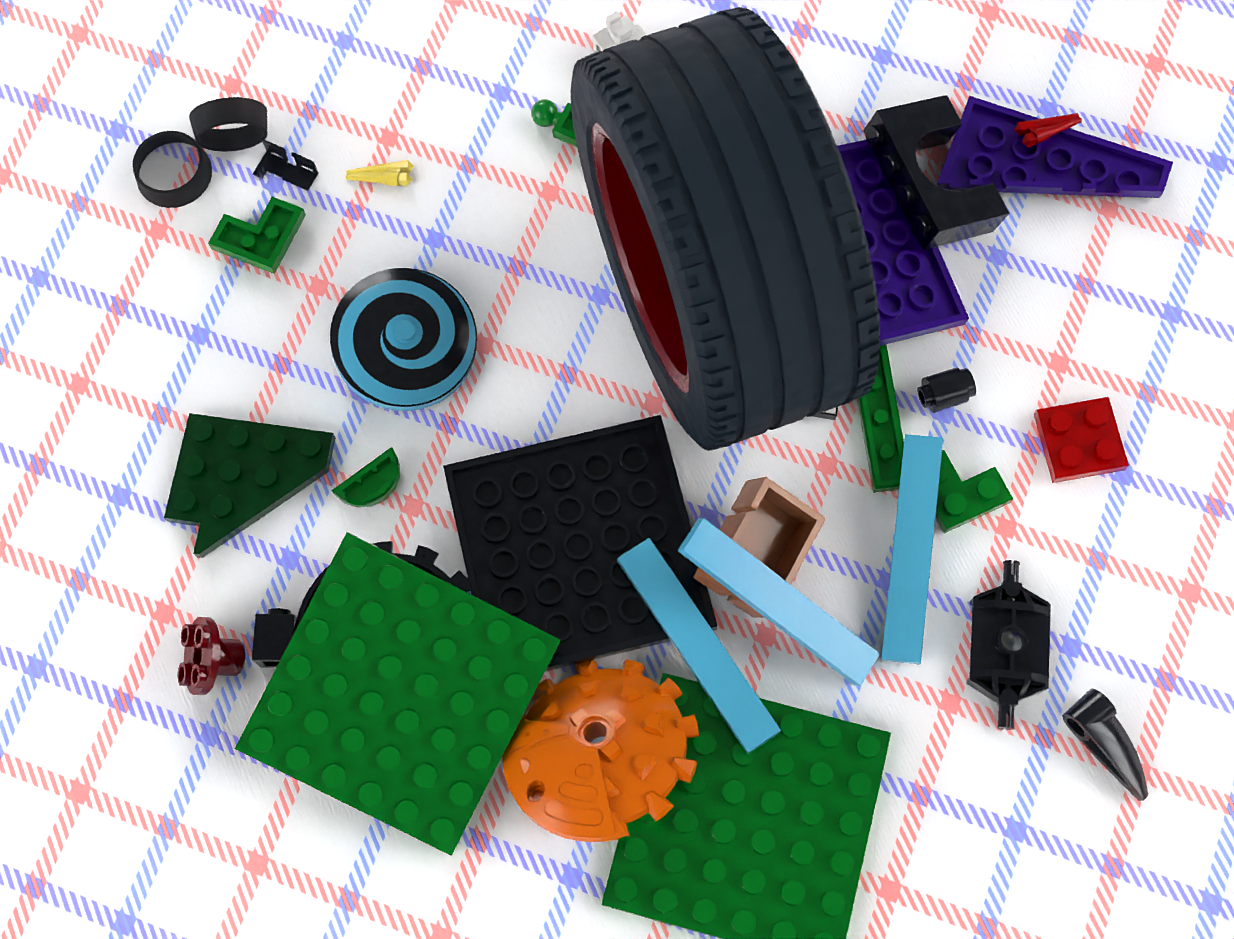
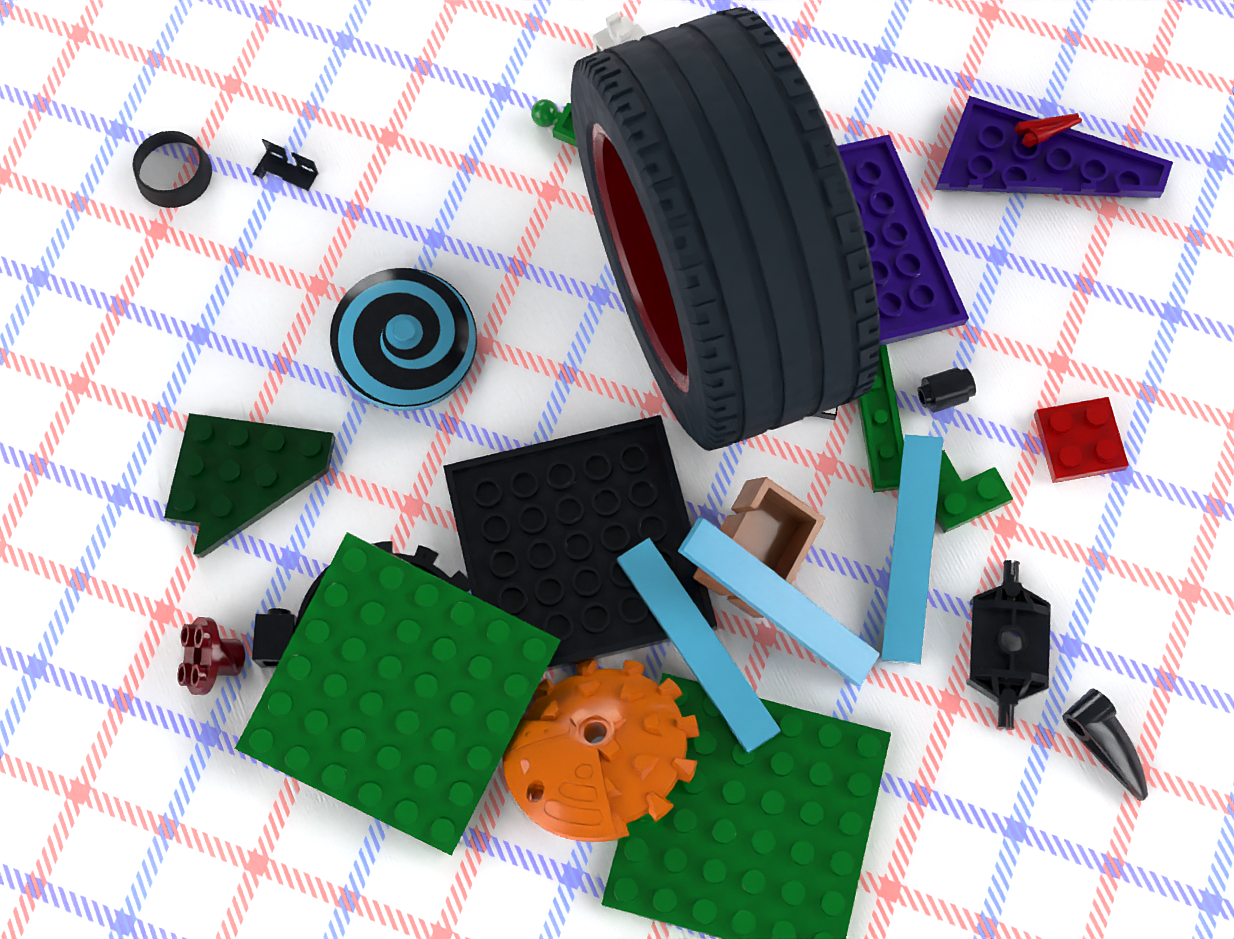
(229, 111): black tyre -> none
(259, 244): green plate -> none
(372, 482): green plate -> none
(389, 173): light yellow piece -> none
(934, 213): black arch -> none

